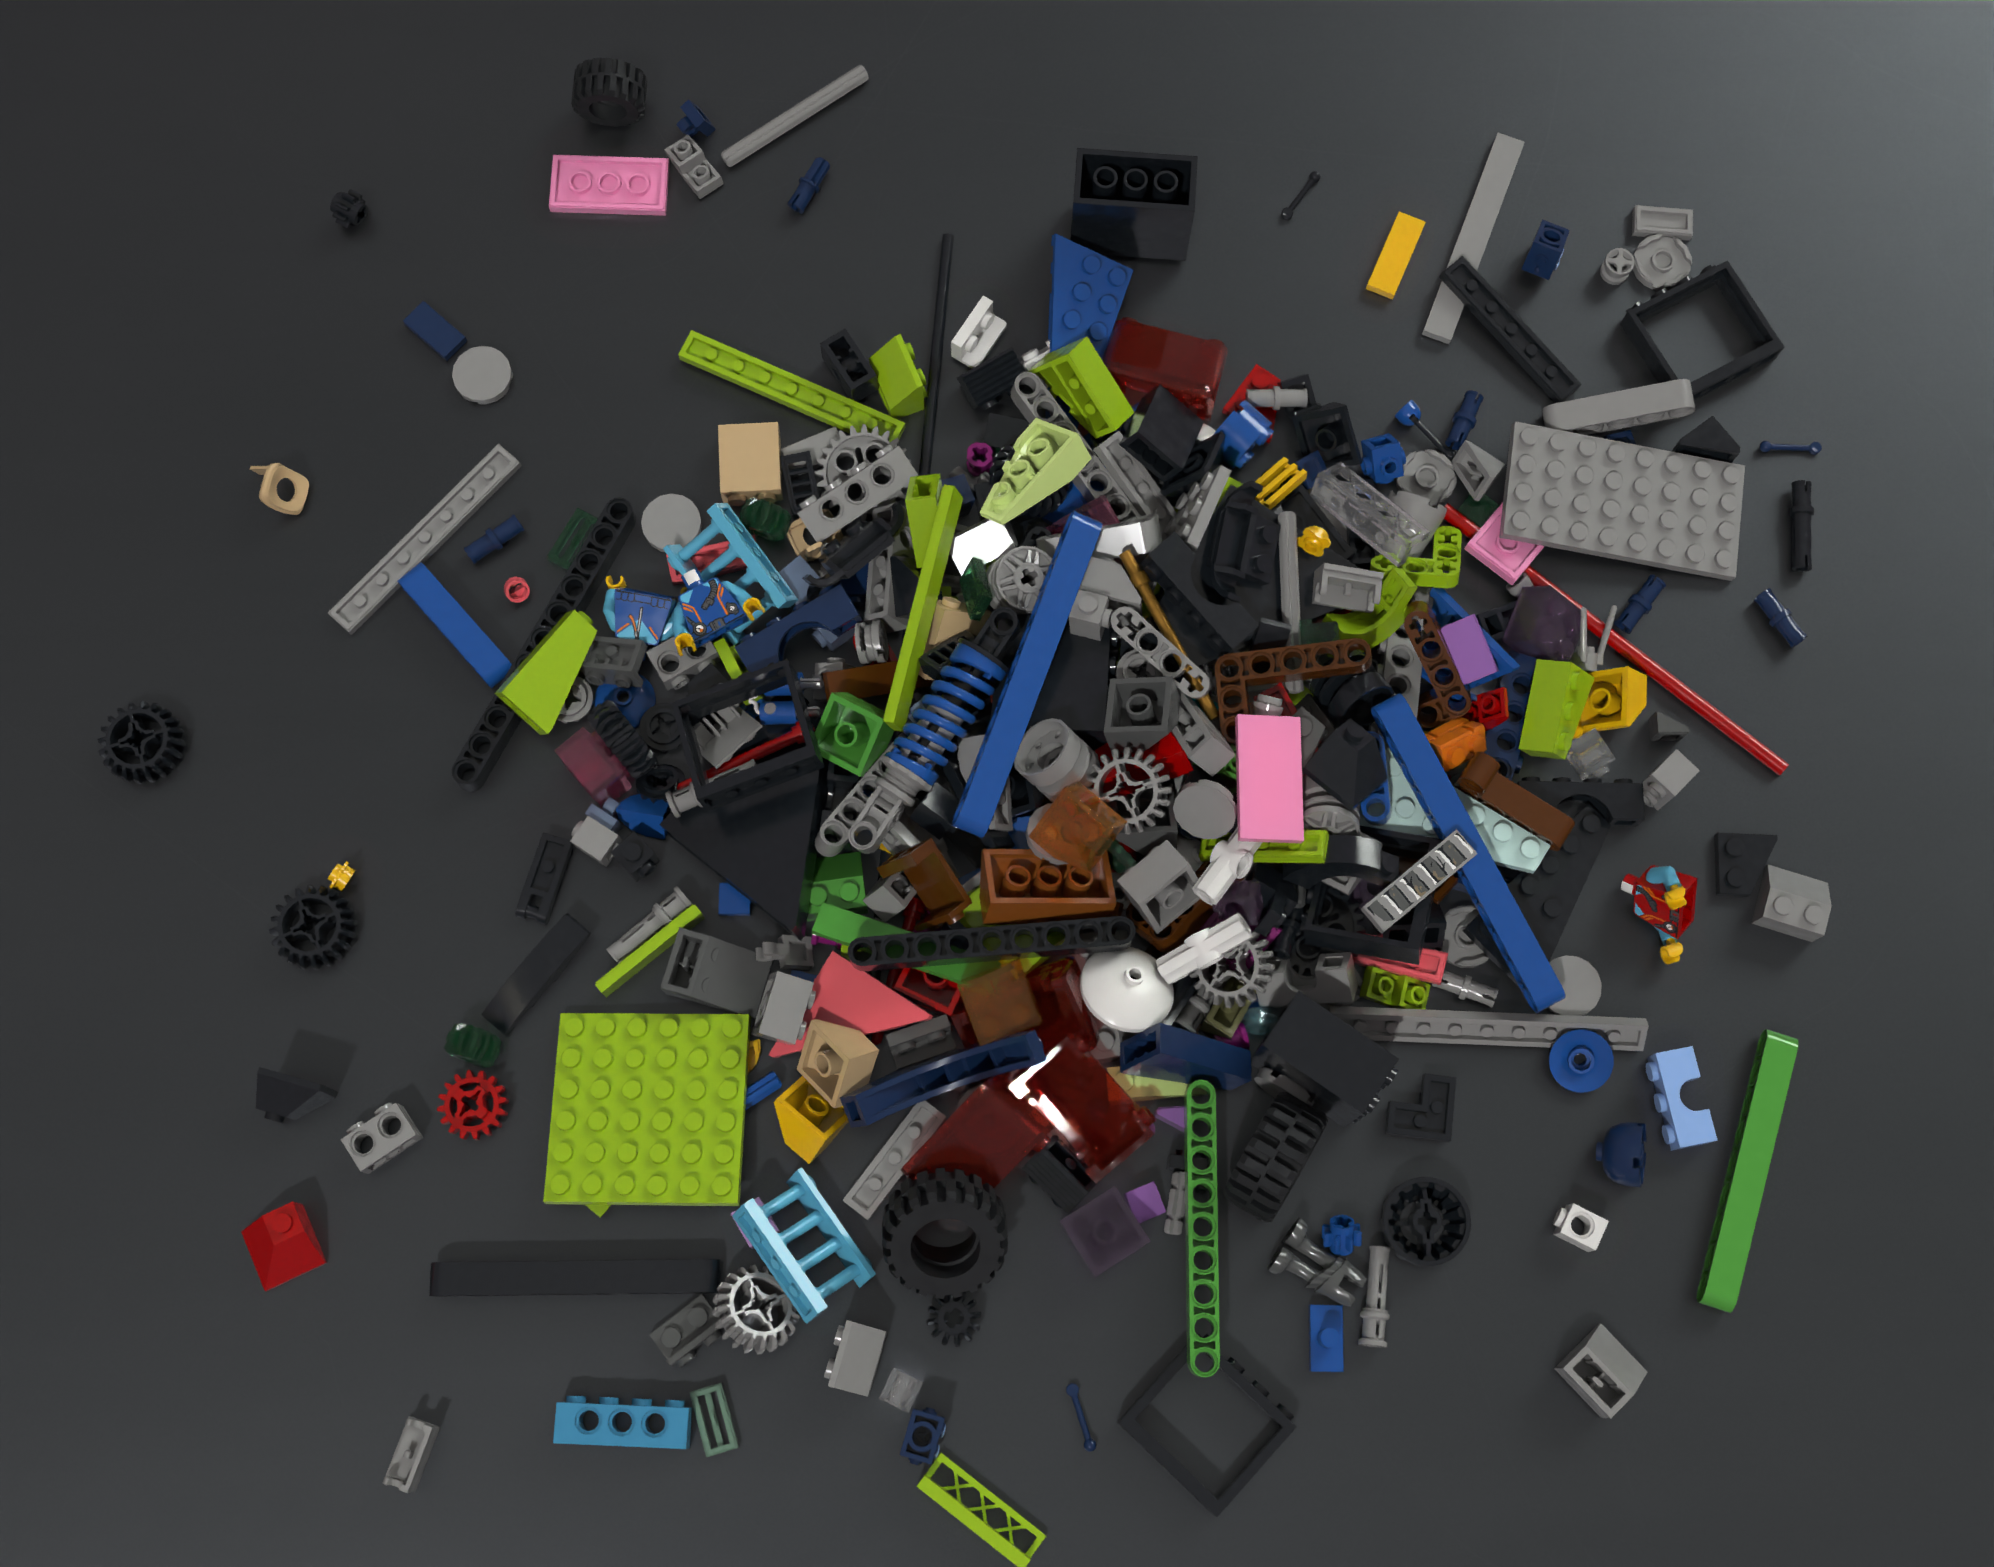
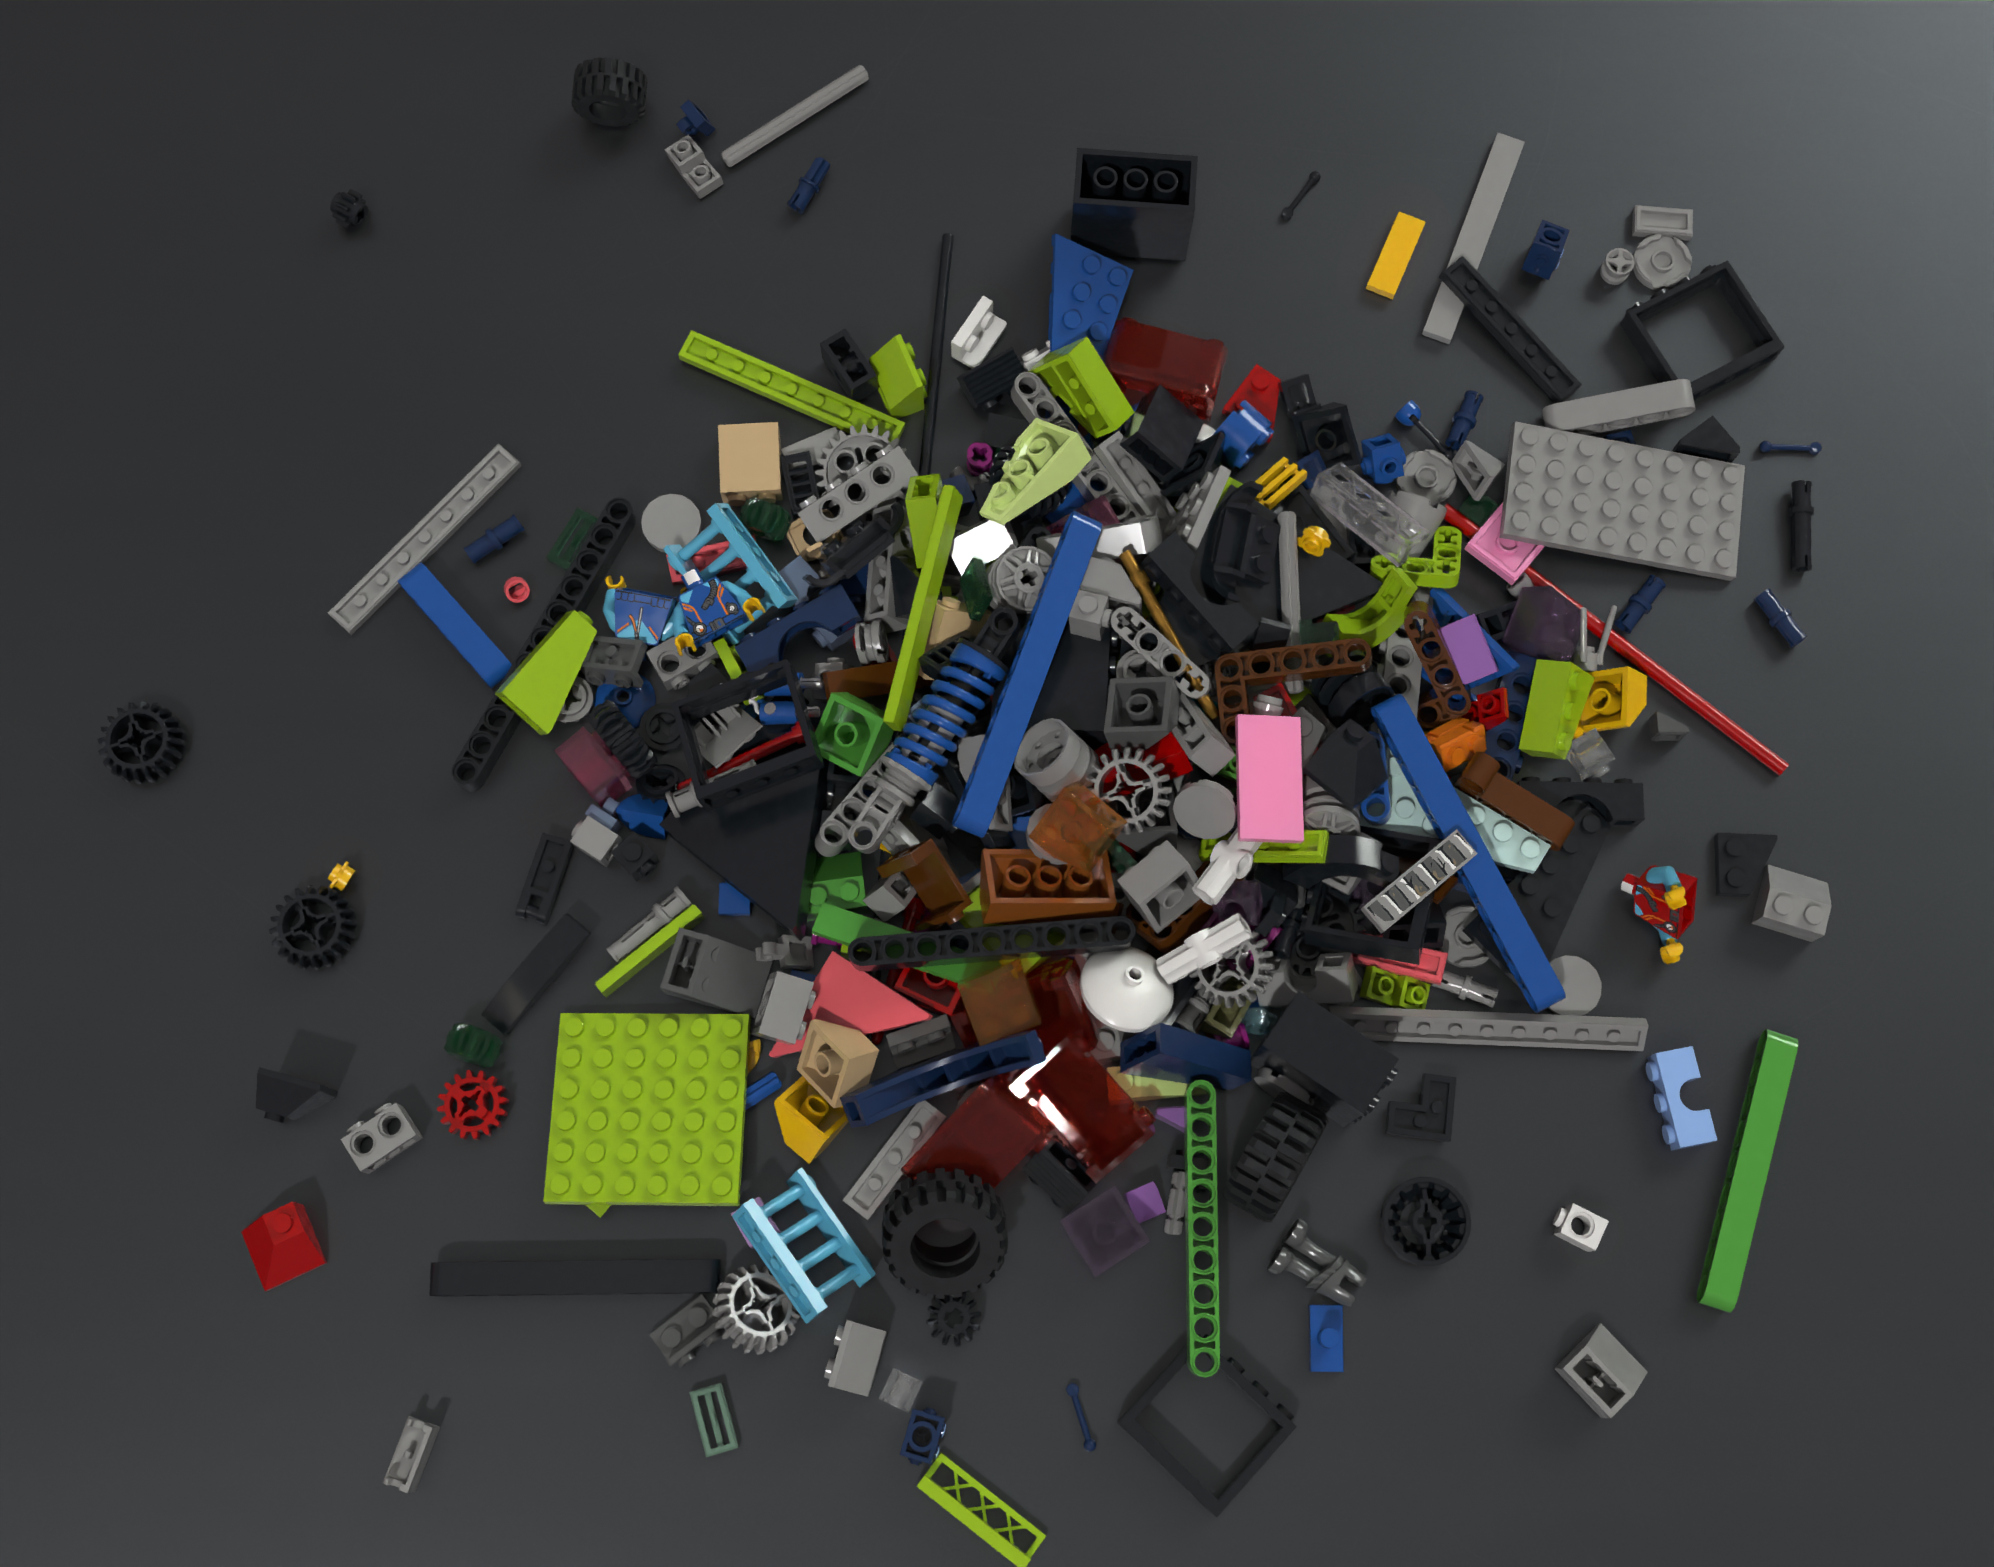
(268, 492): tan piece -> none
(434, 331): dark blue tile -> none
(482, 375): light grey tile -> none
(571, 1430): dark azure brick -> none
(609, 185): bright pink tile -> none
(1277, 397): light grey pin -> none
(1341, 1235): blue gear -> none
(1347, 587): light grey hinge -> none
(1374, 1313): light grey pin -> none
(1590, 1073): blue dish -> none
(1624, 1153): dark blue cylinder -> none
(1668, 779): light grey brick -> none

